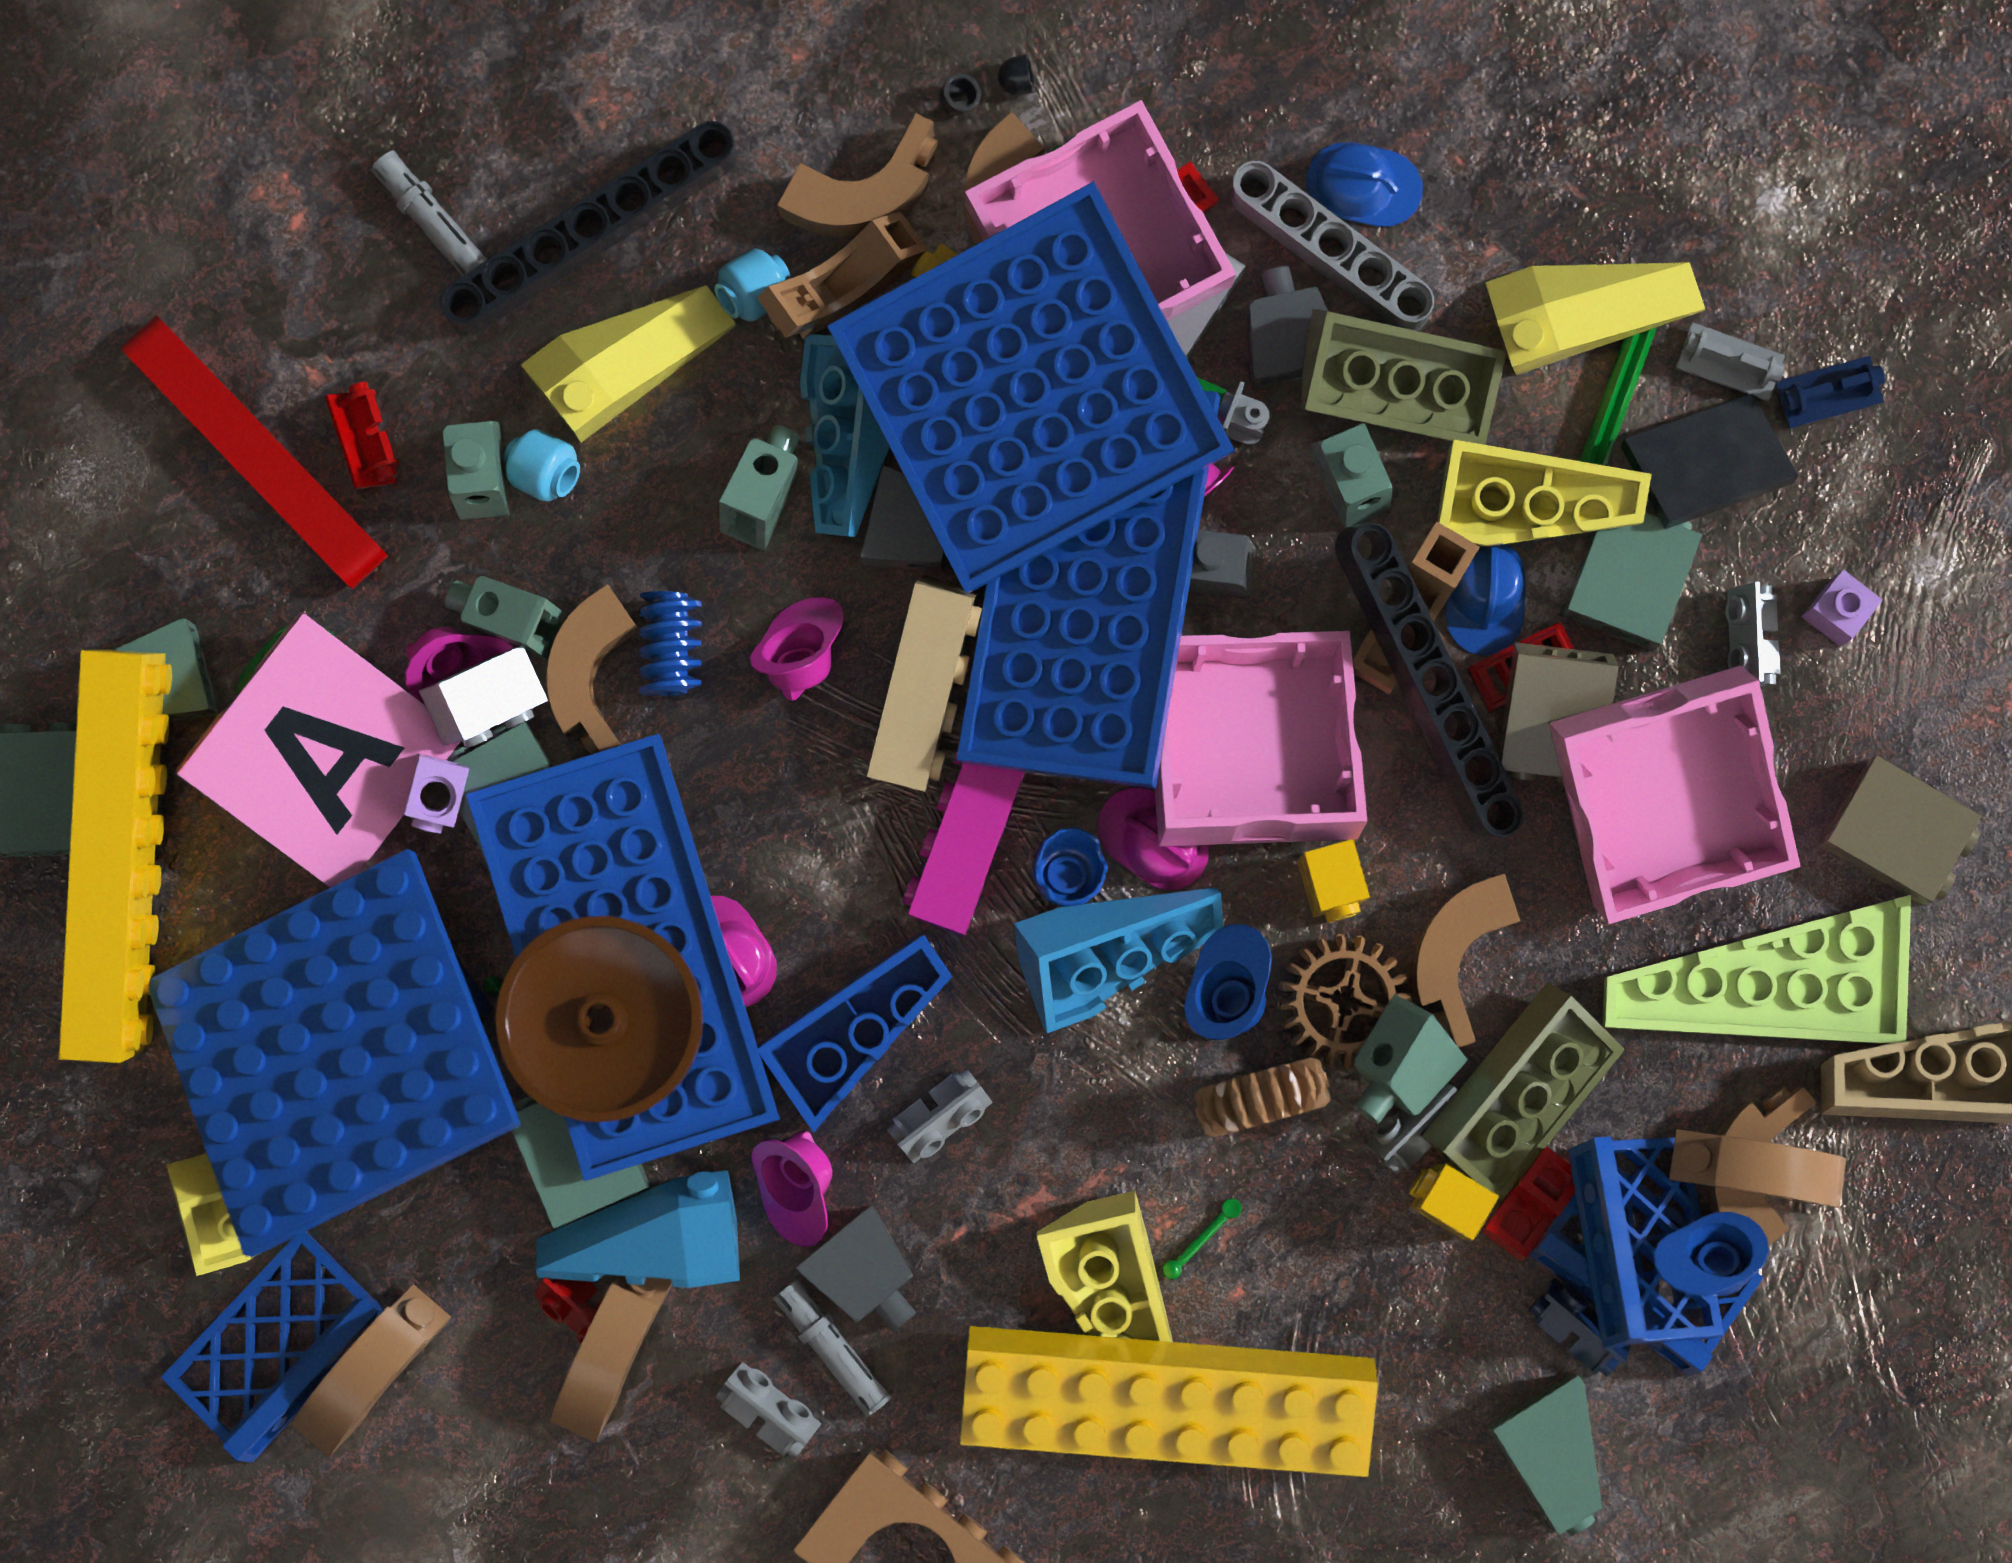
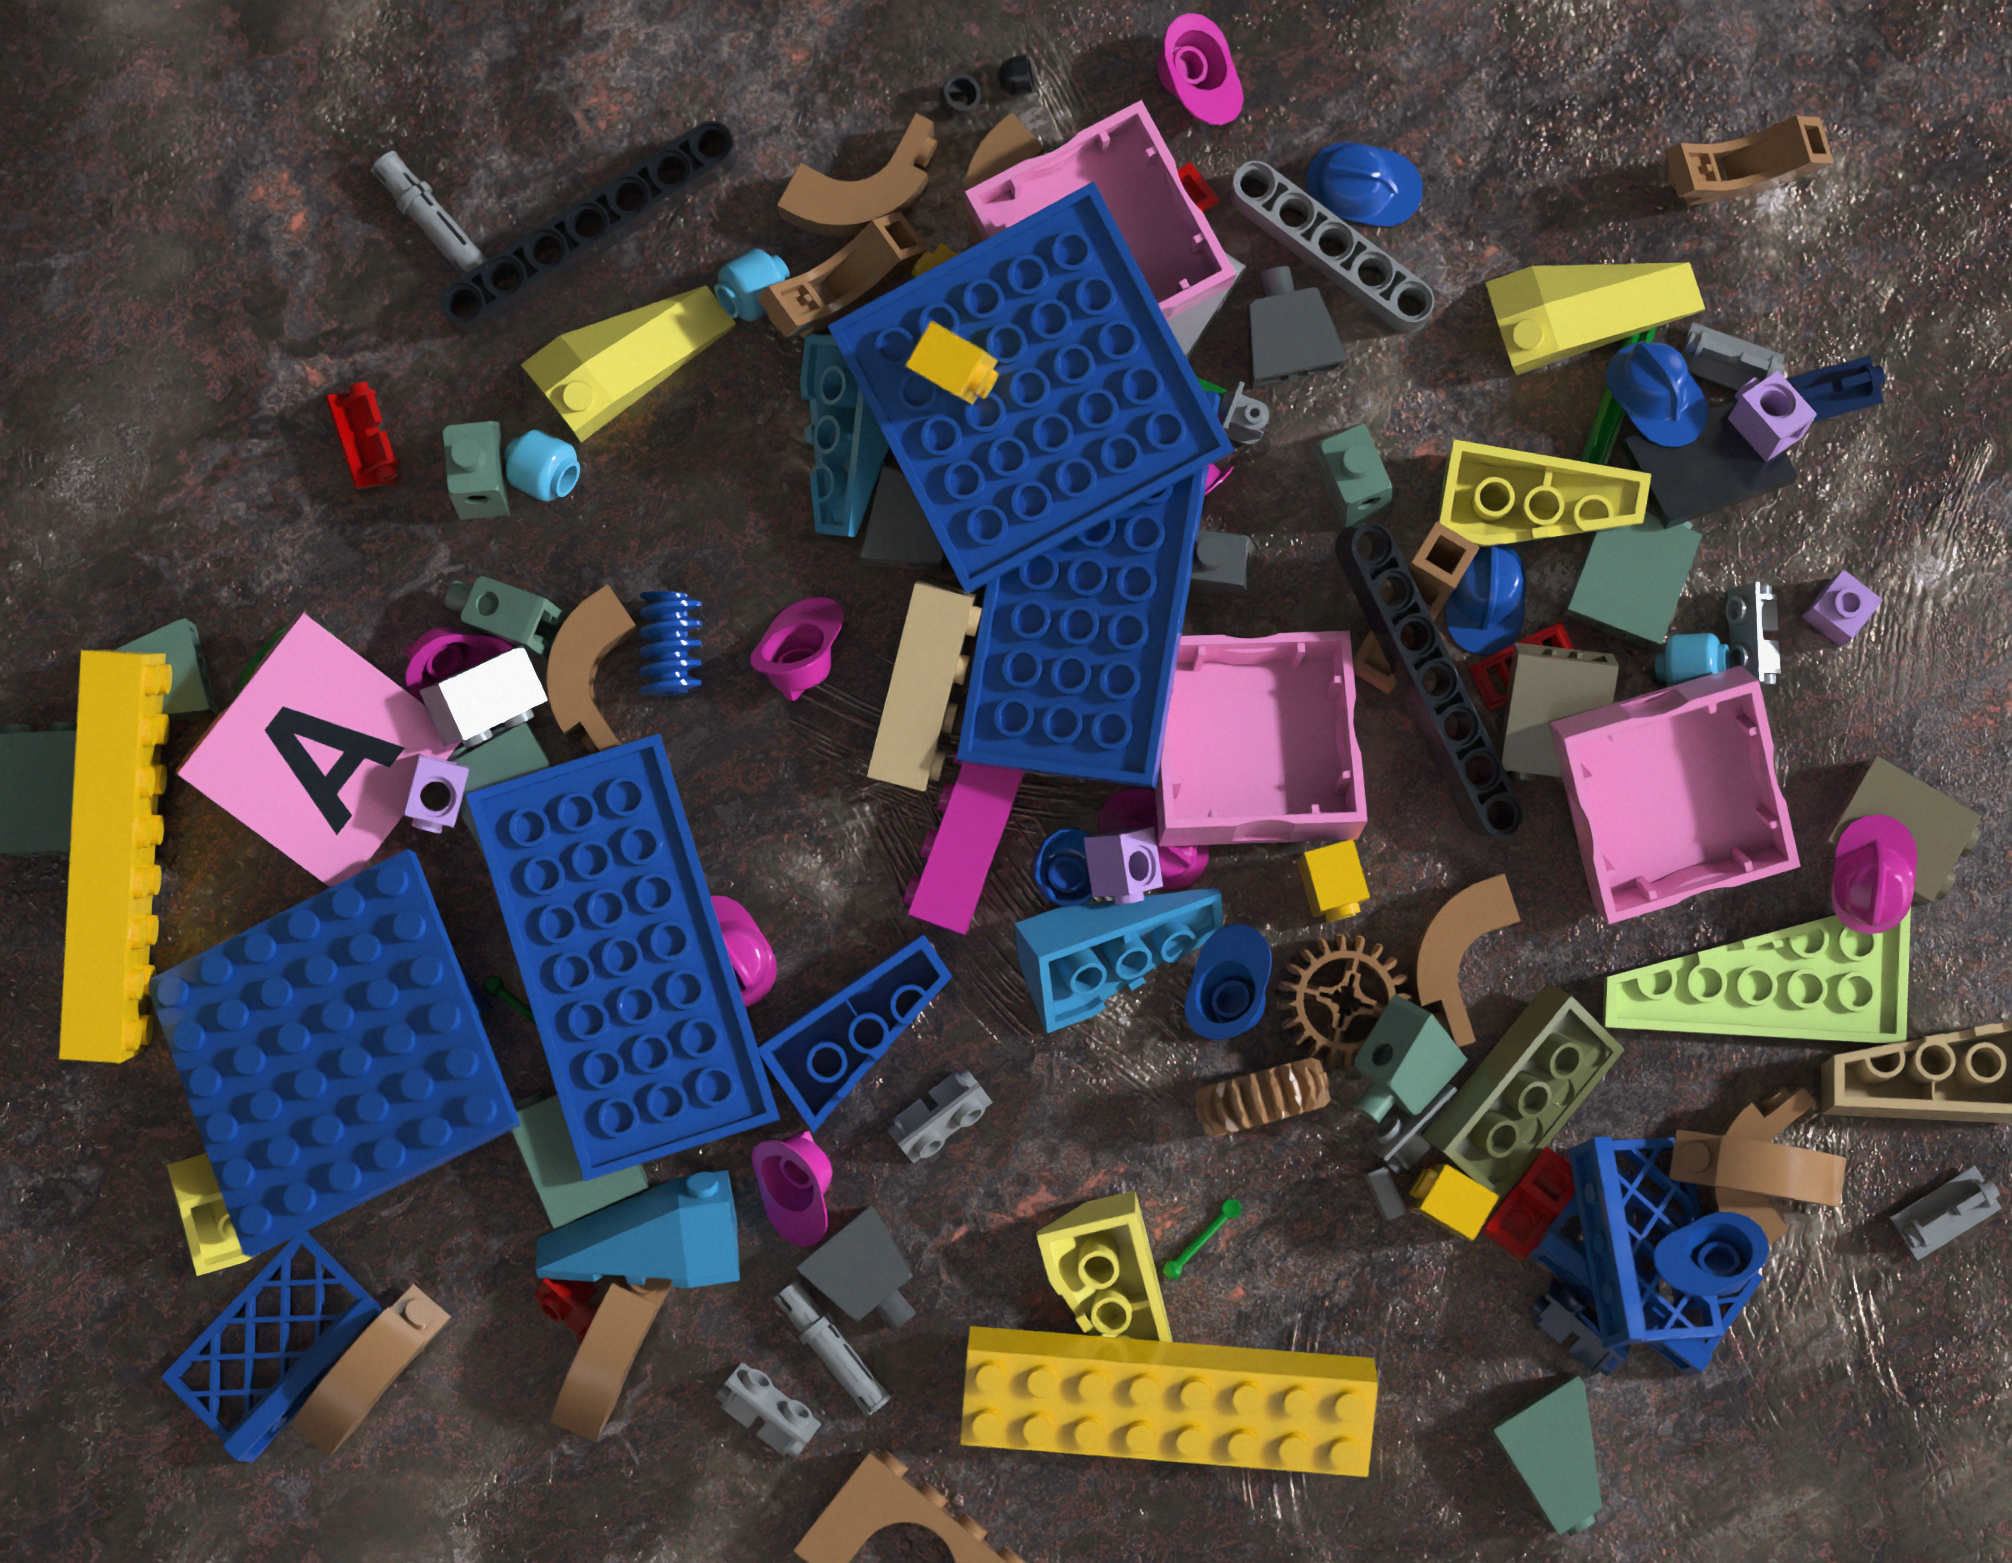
(254, 452): red beam -> none
(599, 1019): reddish brown dish -> none
(760, 488): sand green torso -> none
(954, 364): none -> yellow brick
(1123, 864): none -> lavender brick
(1199, 69): none -> dark pink piece
(1384, 1193): none -> light grey tile
(1400, 377): olive slope -> none
(1658, 393): none -> blue piece
(1691, 658): none -> medium azure head
(1749, 163): none -> medium nougat arch
(1769, 433): none -> lavender brick
(1874, 874): none -> dark pink piece
(1946, 1212): none -> light grey hinge

